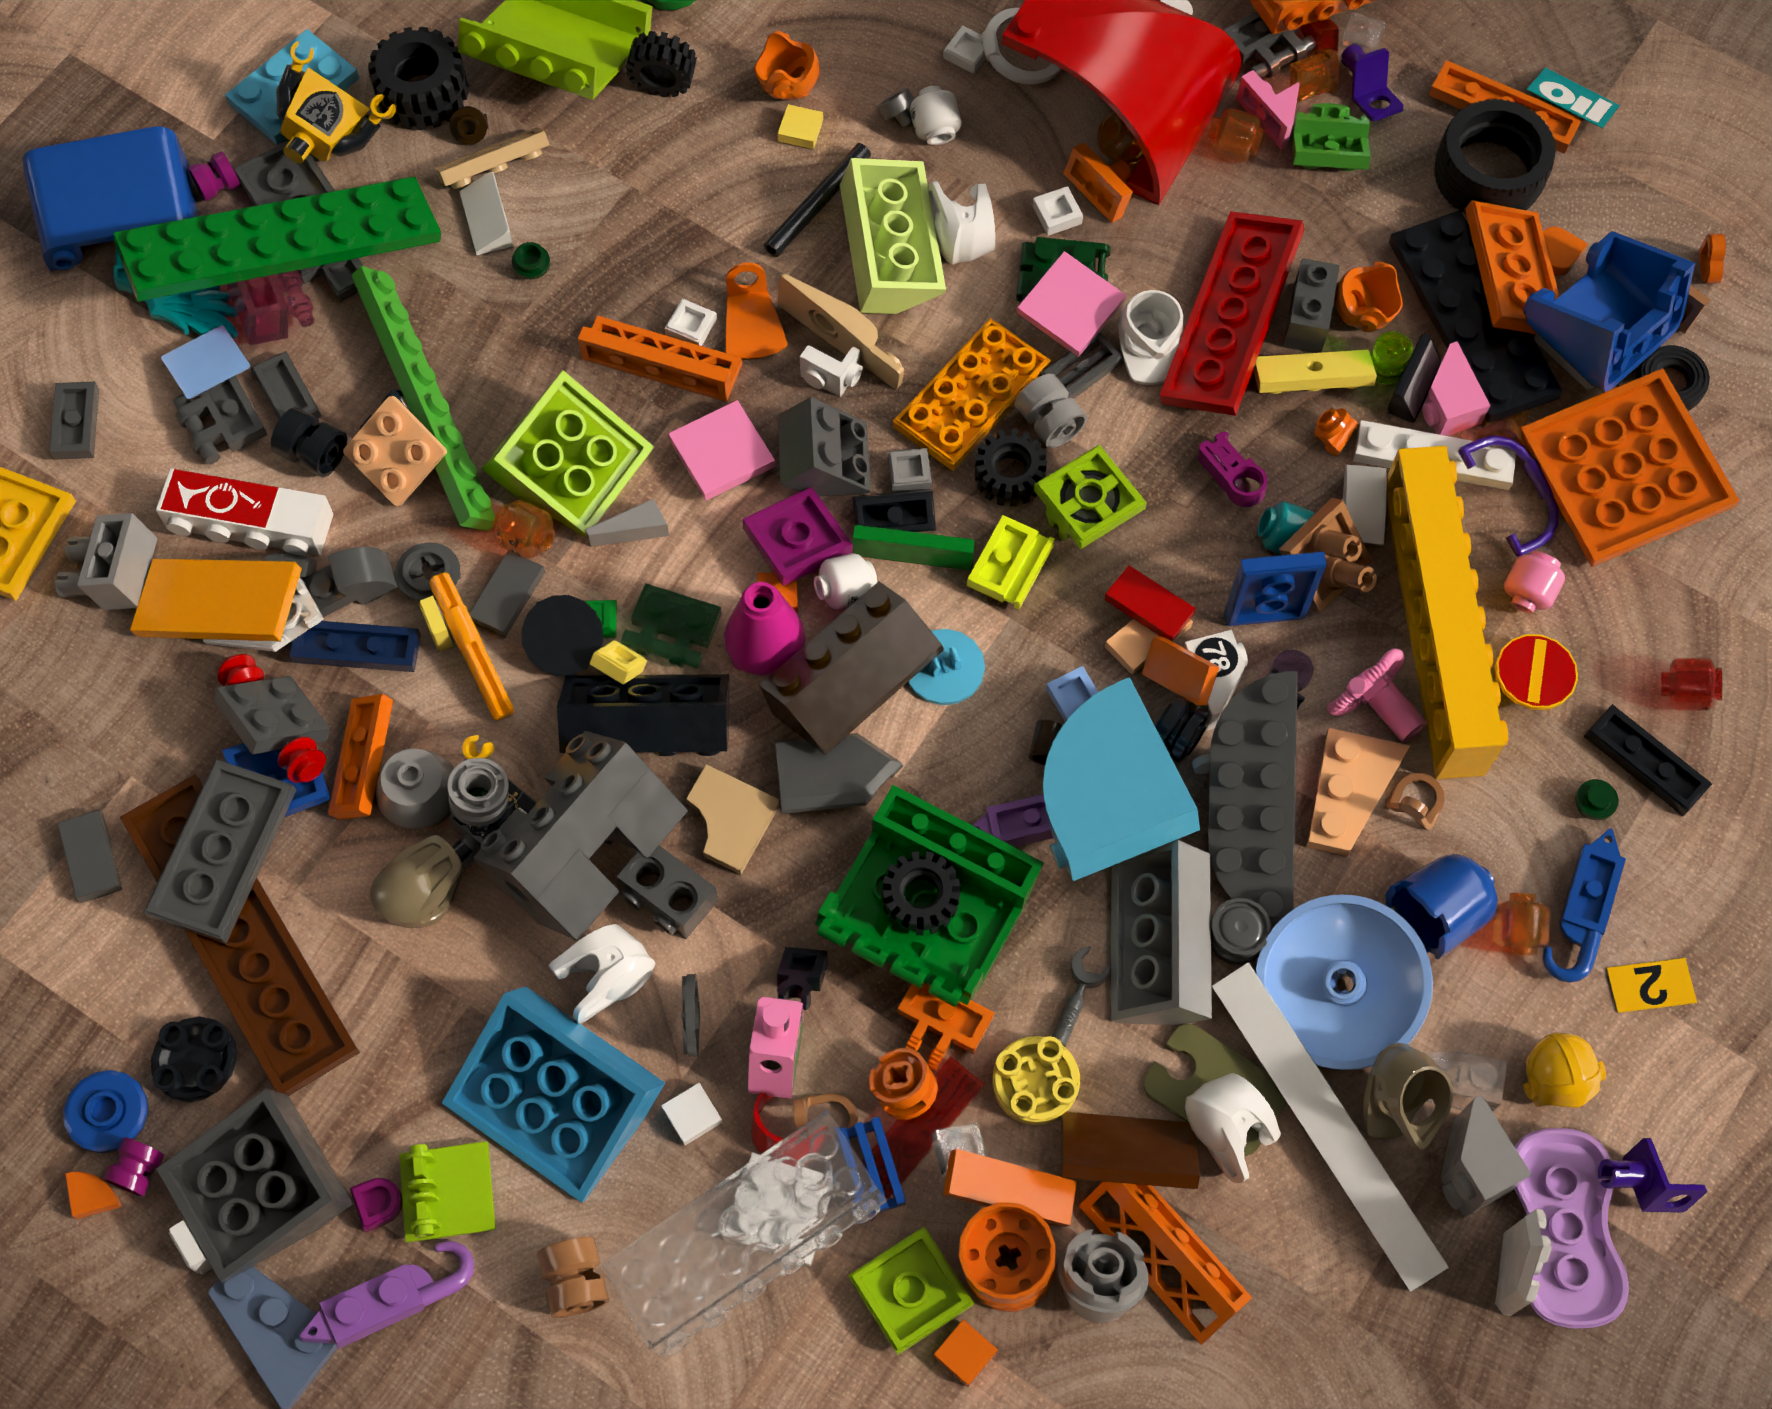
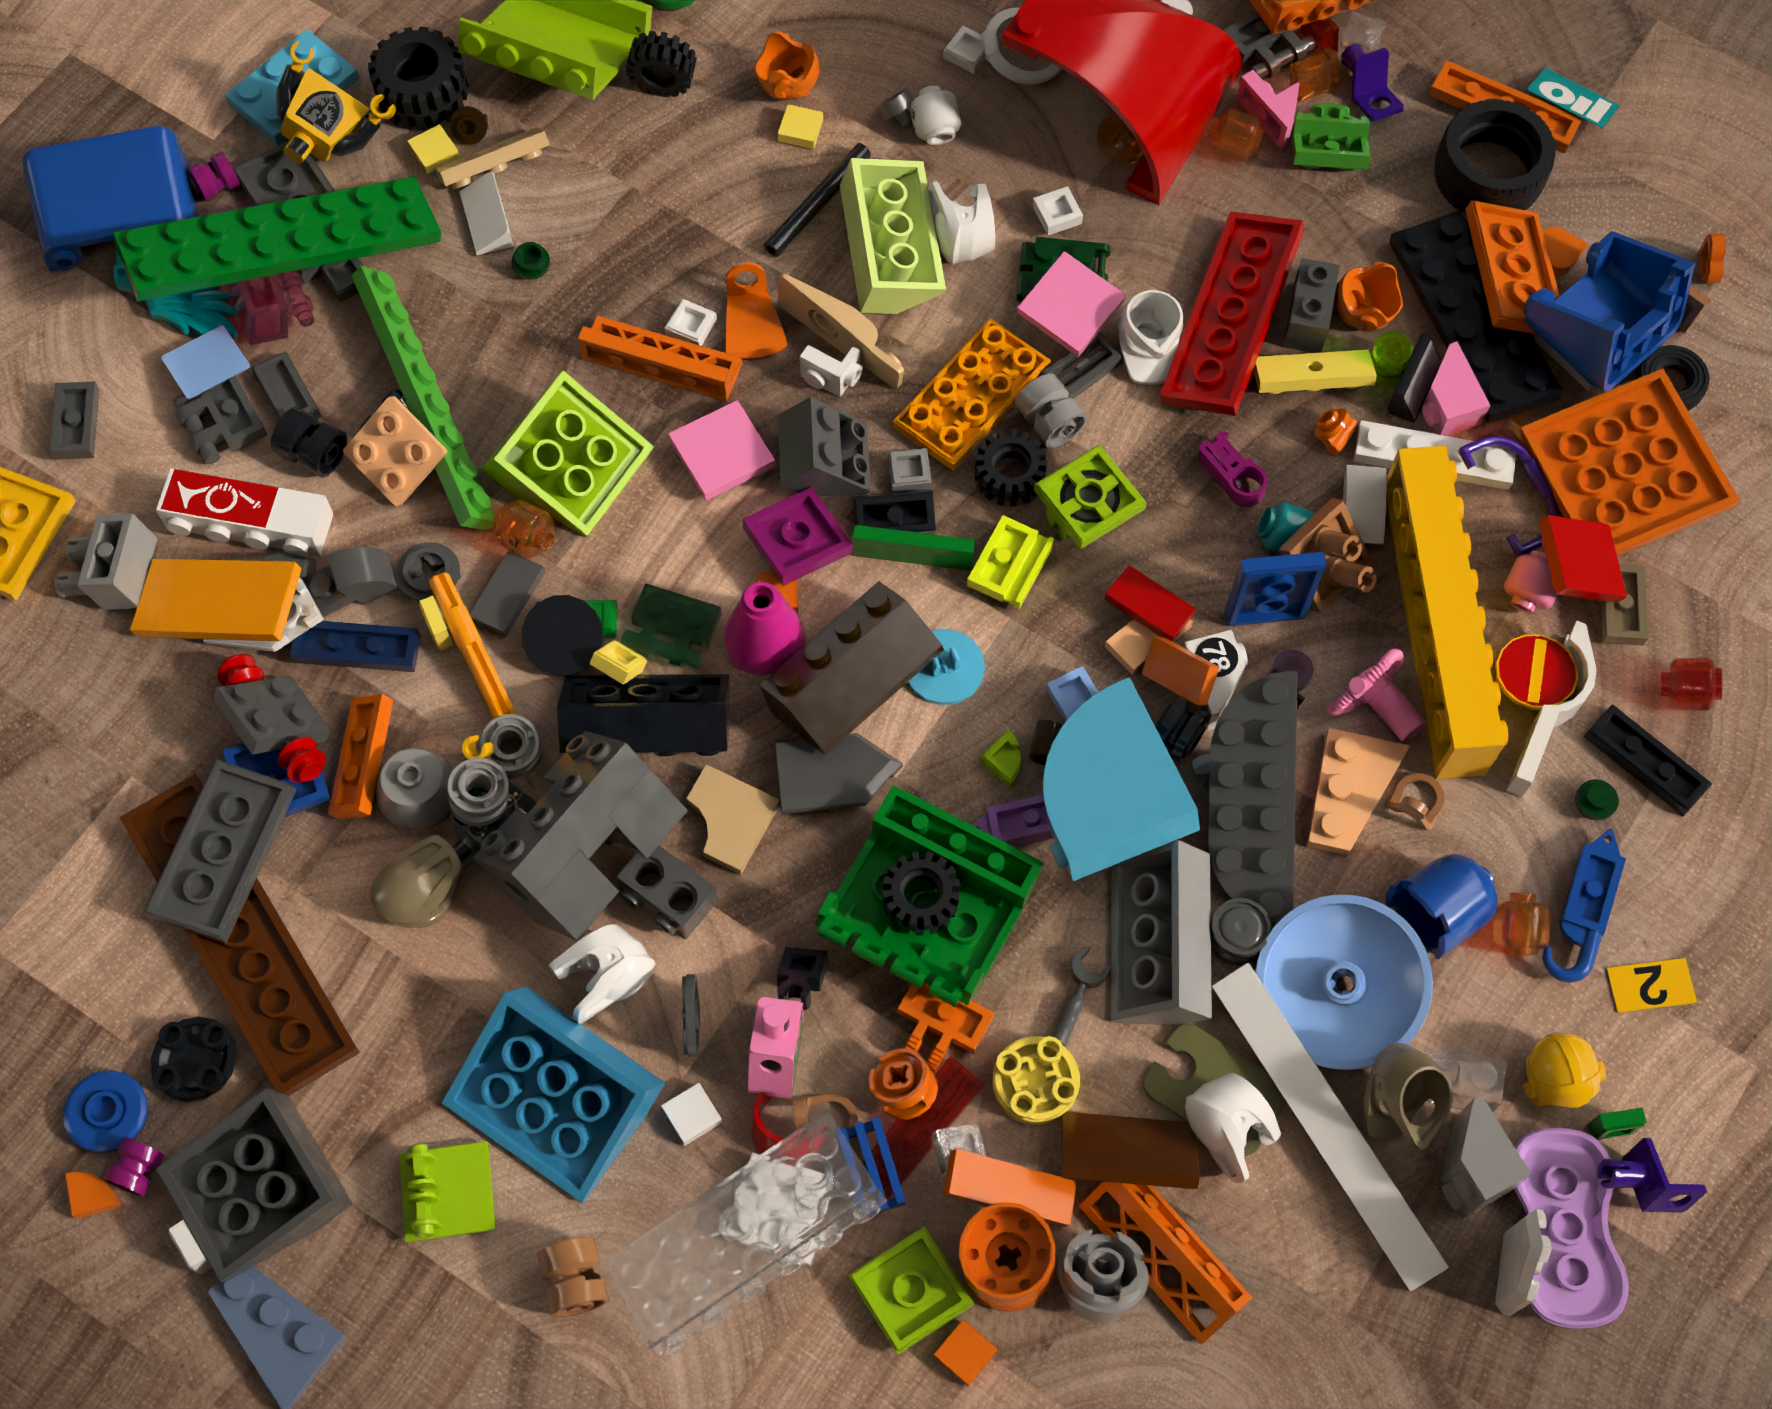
(89, 856): dark grey tile -> none
(377, 1202): magenta tile -> none
(385, 1300): medium lavender plate -> none
(433, 148): none -> light yellow tile
(513, 727): none -> light grey wheel
(632, 525): light grey piece -> none
(844, 580): white head -> none
(1004, 759): none -> lime tile
(1100, 182): orange tile -> none
(1554, 715): none -> white piece
(1582, 559): none -> red tile
(1617, 1123): none -> green tile
(1627, 619): none -> dark tan plate

